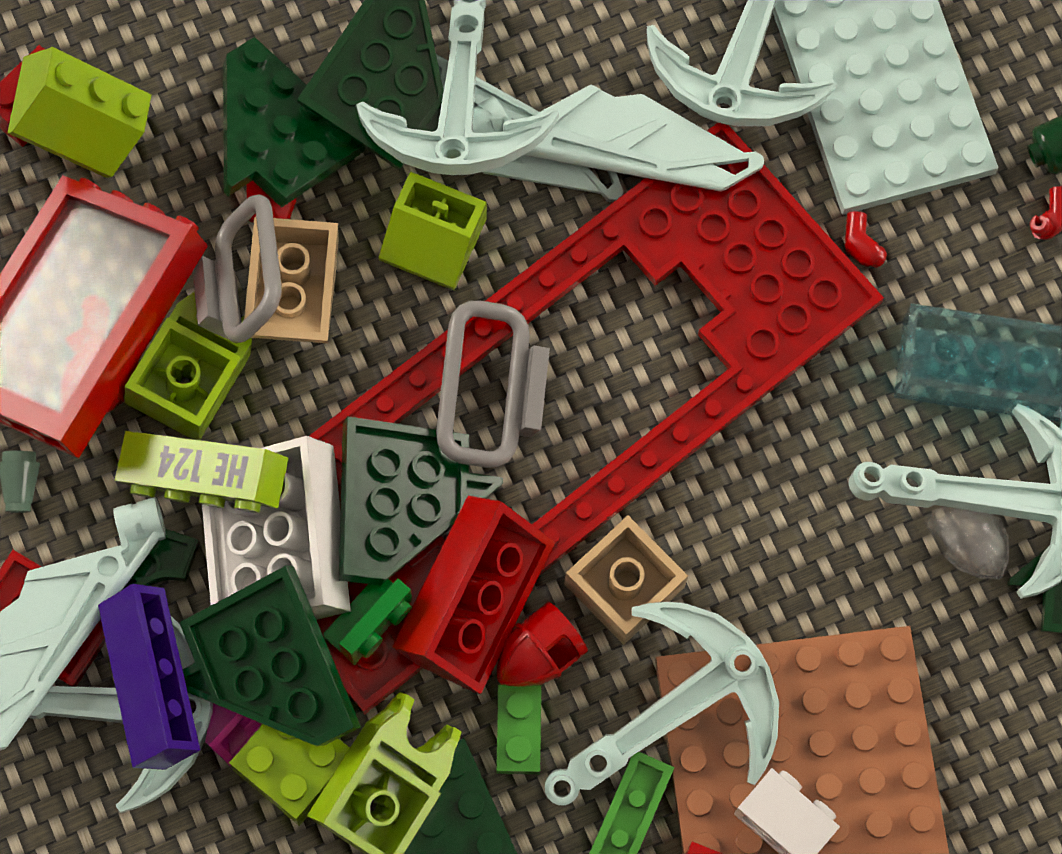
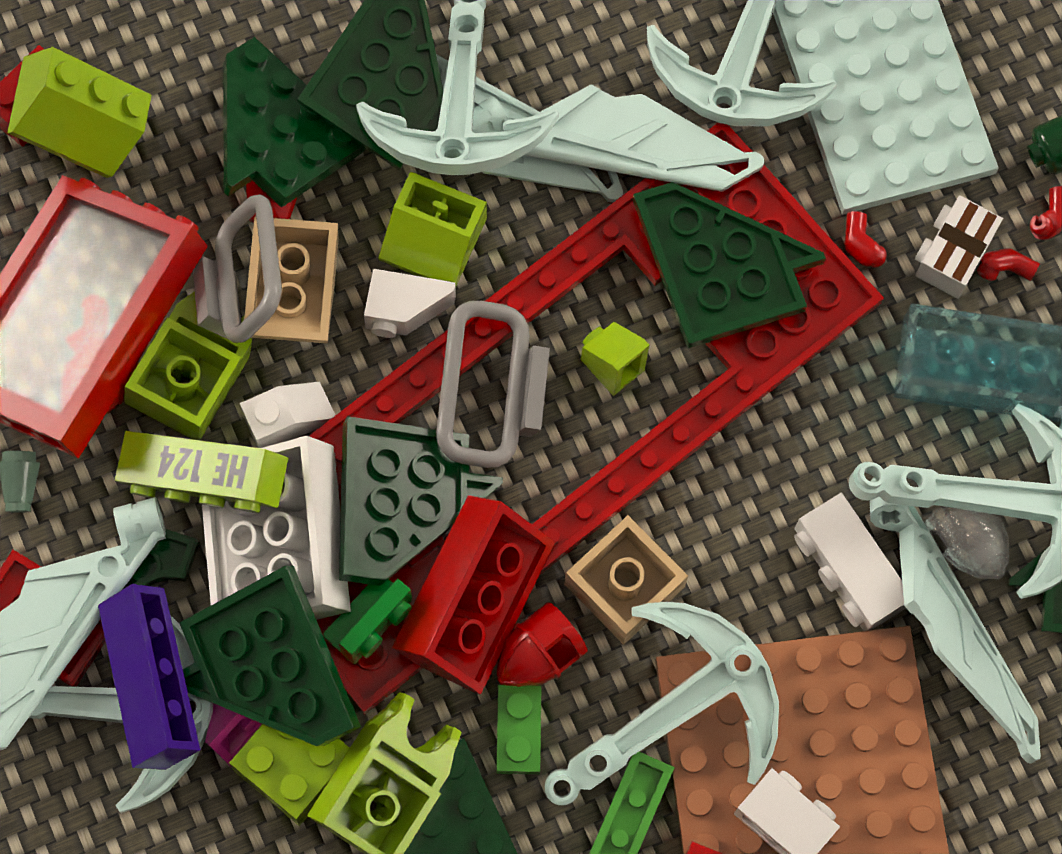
(286, 413): none -> white slope
(404, 302): none -> white slope
(614, 356): none -> lime slope
(720, 265): none -> dark green wing
(851, 563): none -> white brick
(954, 626): none -> light aqua wing
(957, 247): none -> white brick
(1005, 260): none -> red arm

